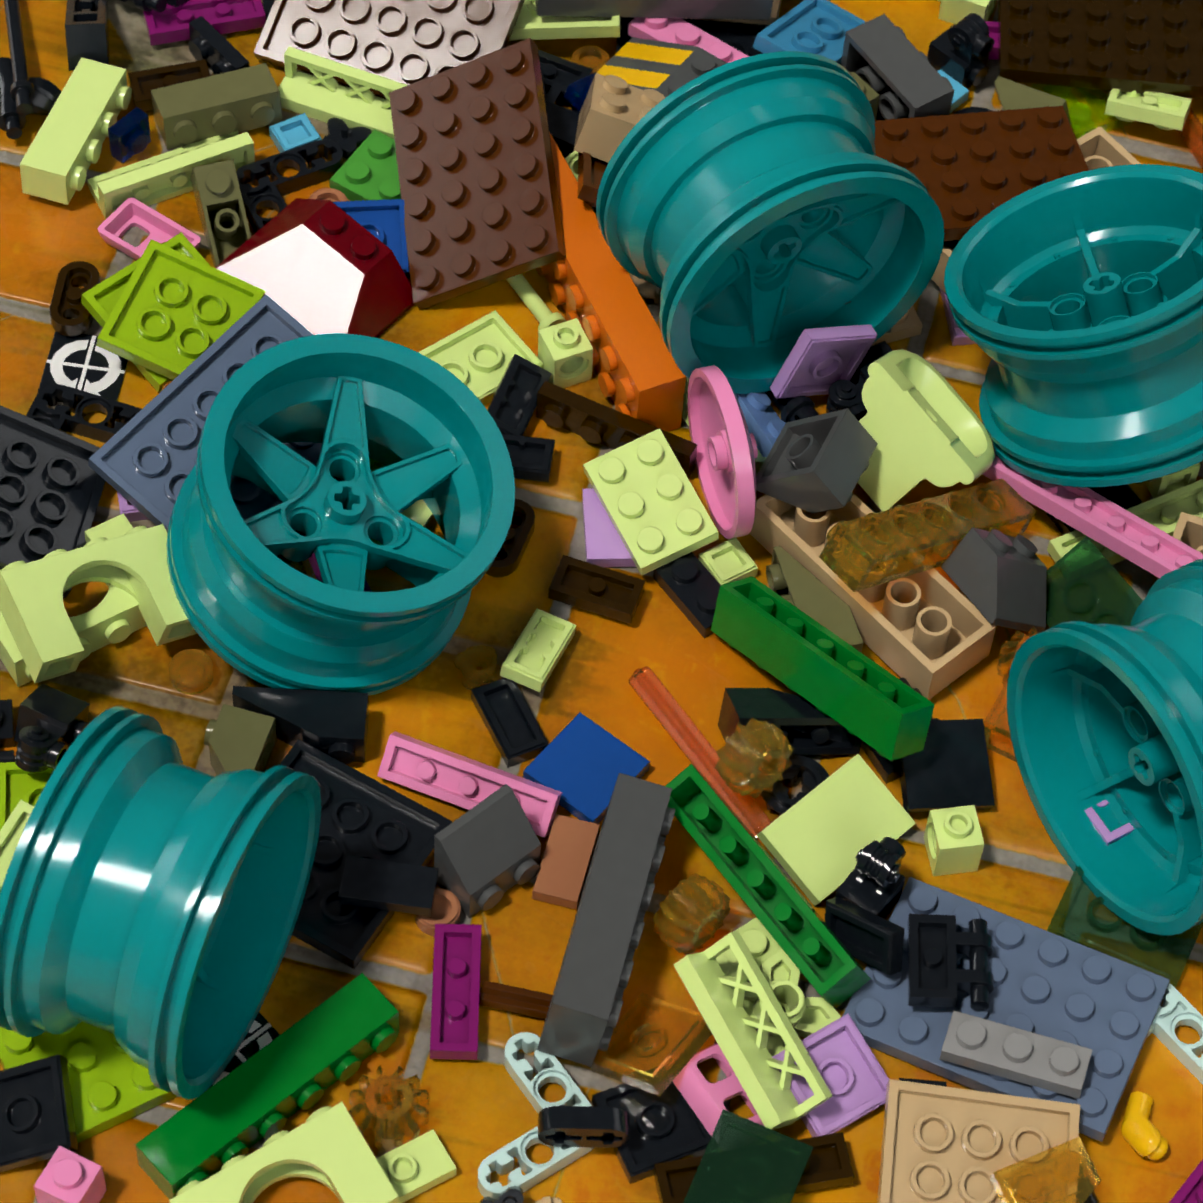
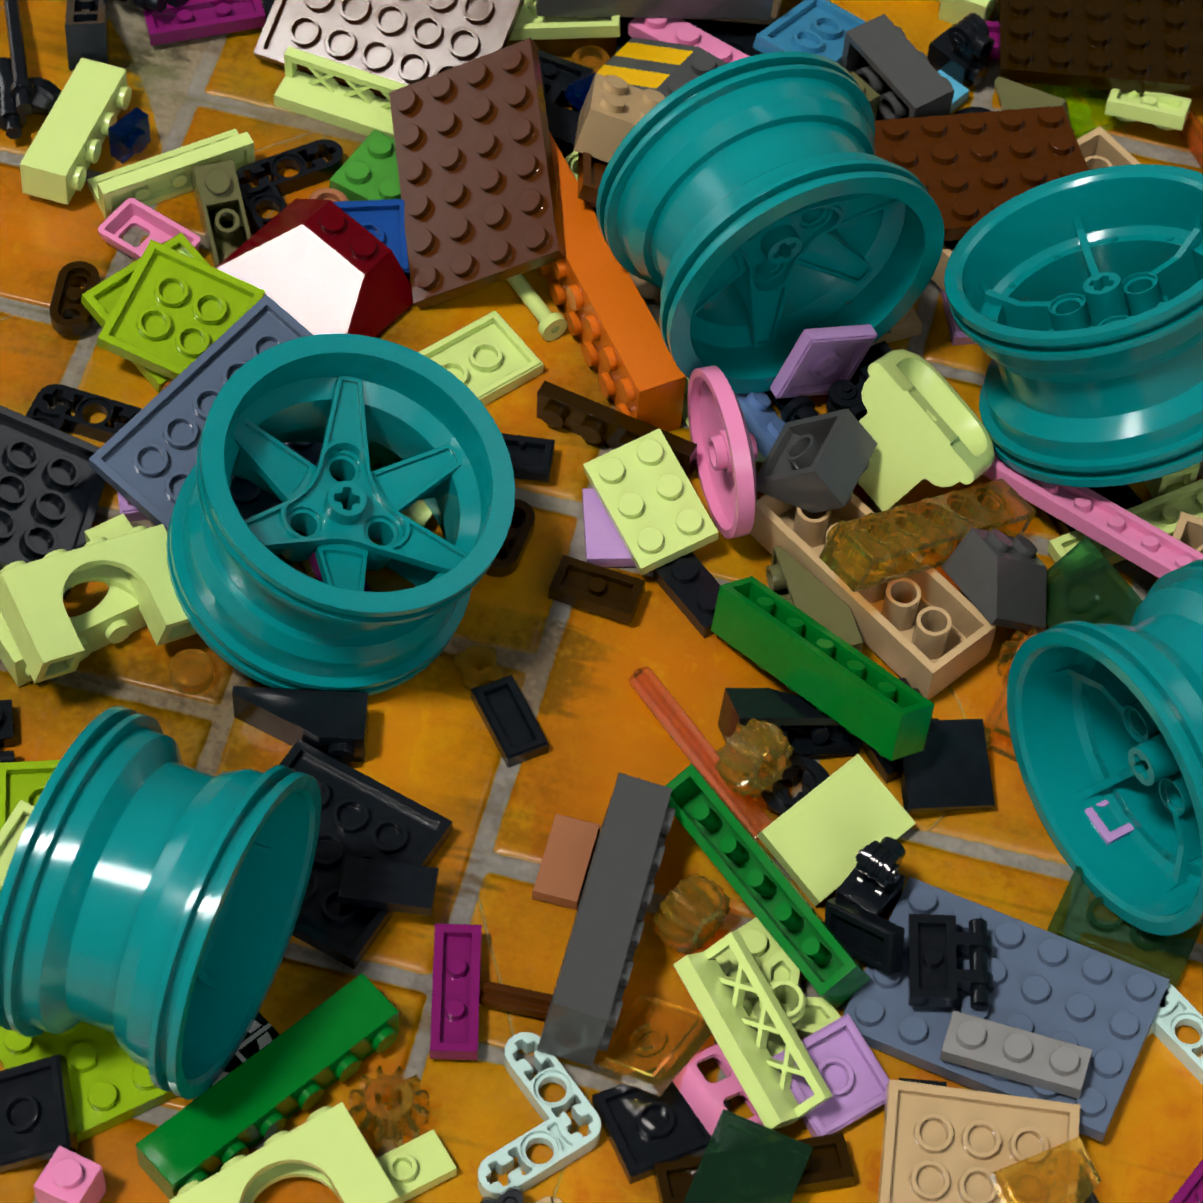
(47, 727): black brick -> none
(83, 366): sticker -> none
(146, 80): dark brown plate -> none
(211, 45): black plate -> none
(216, 105): olive brick -> none
(240, 740): olive slope -> none
(293, 133): medium azure tile -> none
(346, 137): black piece -> none
(445, 911): nougat tile -> none
(463, 779): bright pink plate -> none
(487, 852): dark grey slope -> none
(517, 395): black plate -> none
(538, 650): yellowish green plate -> none
(566, 353): yellowish green brick -> none
(584, 1126): black beam -> none
(585, 767): blue tile -> none
(728, 562): yellowish green tile -> none
(953, 840): yellowish green brick -> none
(1139, 1130): yellow arm -> none

